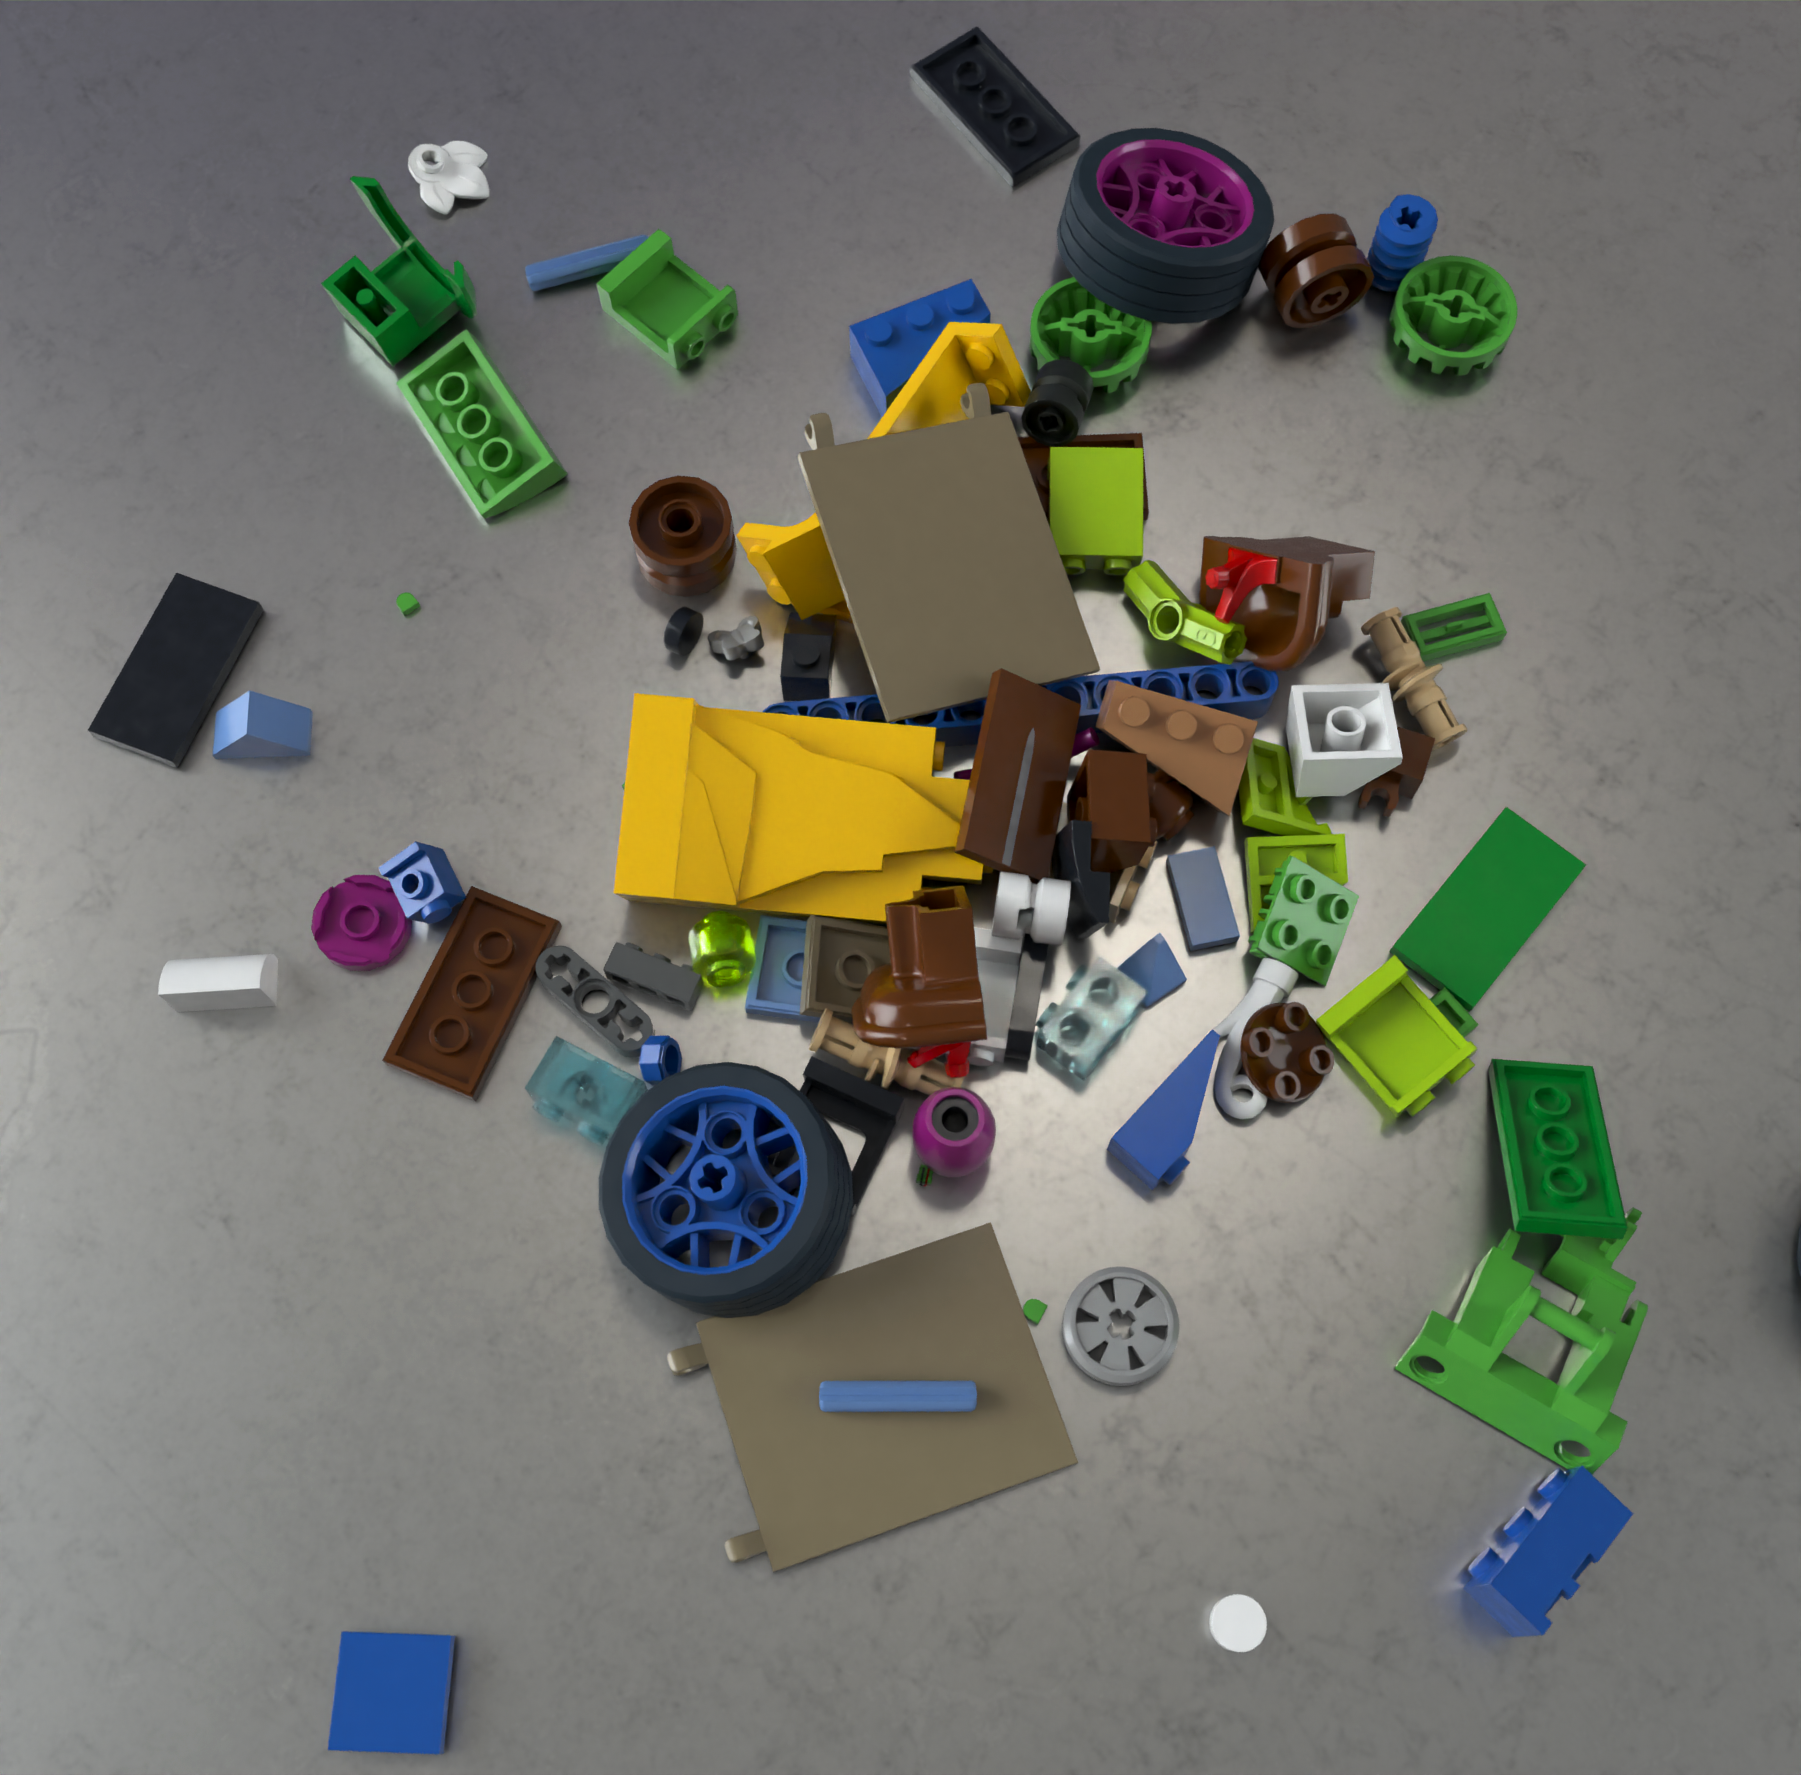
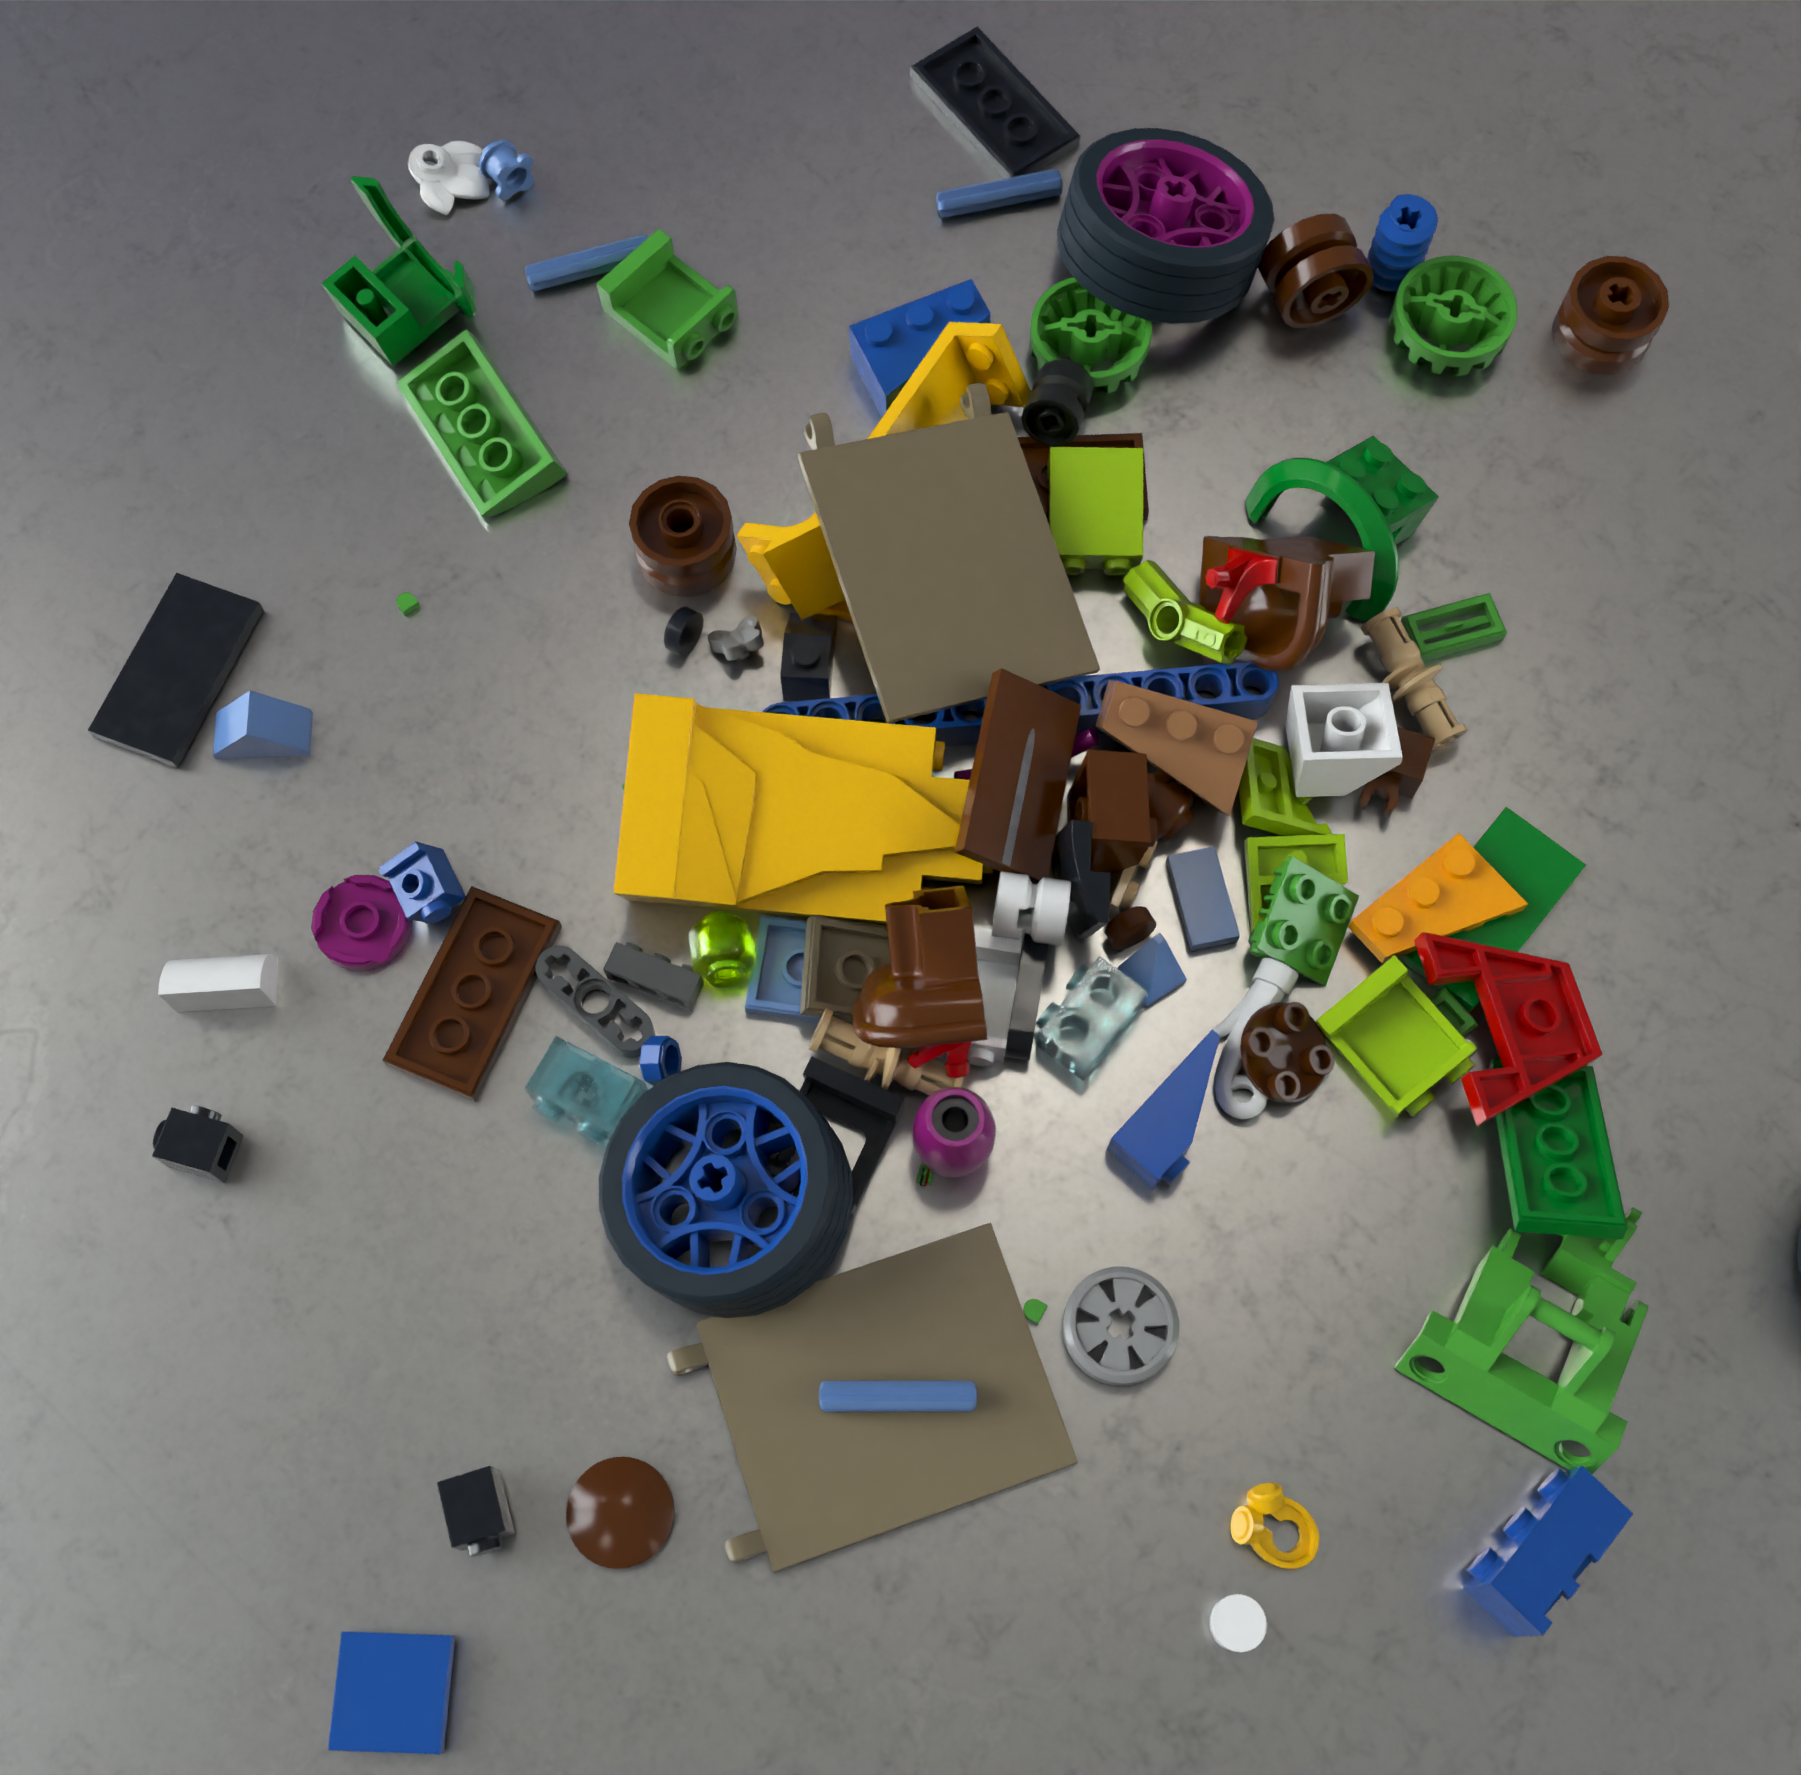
(197, 1143): none -> black brick
(476, 1510): none -> black brick
(506, 168): none -> medium blue brick
(620, 1512): none -> reddish brown dish
(999, 193): none -> medium blue axle
(1130, 927): none -> reddish brown tile
(1249, 1527): none -> yellow piece
(1373, 490): none -> green piece
(1440, 897): none -> light orange wing
(1530, 1013): none -> red wing
(1610, 315): none -> reddish brown wheel

